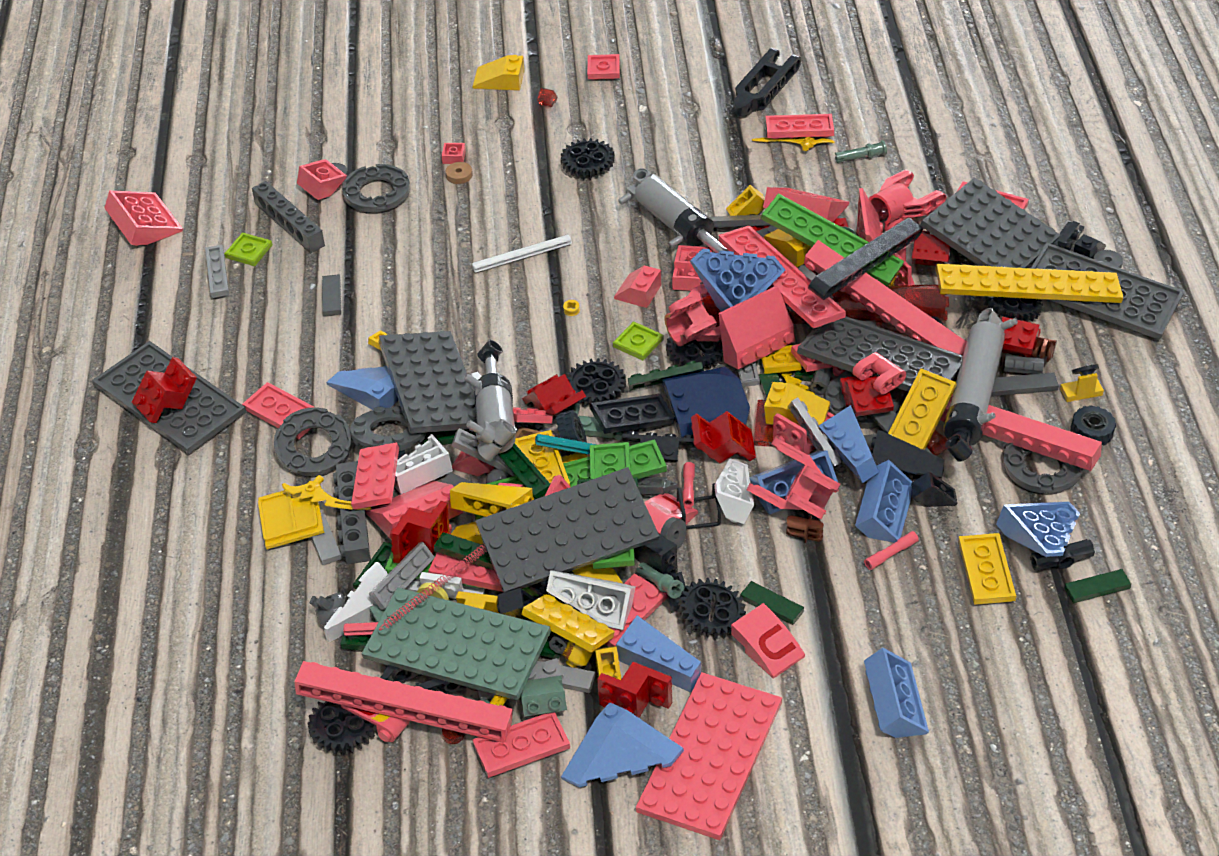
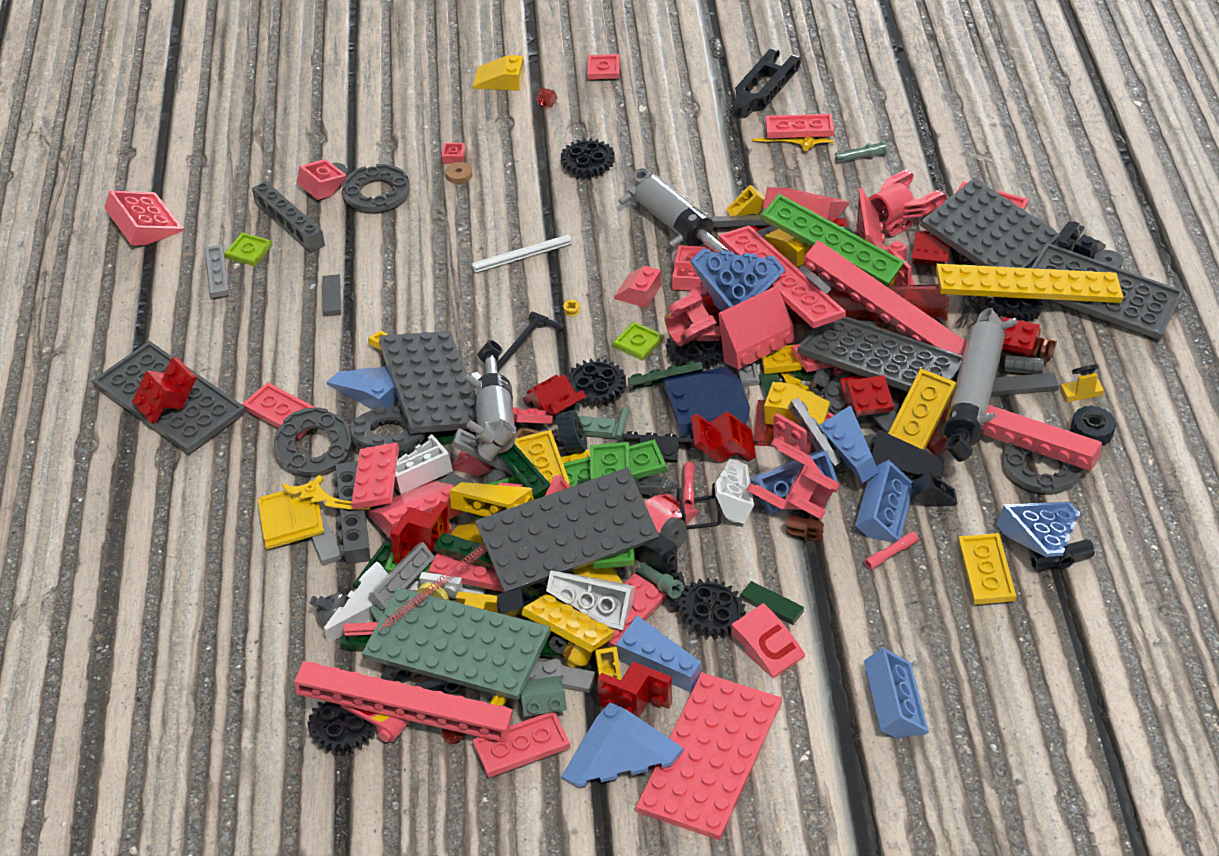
(535, 320): none -> black bar
(563, 444): teal axle -> none
(632, 413): black plate -> none
(865, 258): beam -> none
(890, 374): coral connector -> none
(1097, 586): dark green tile -> none

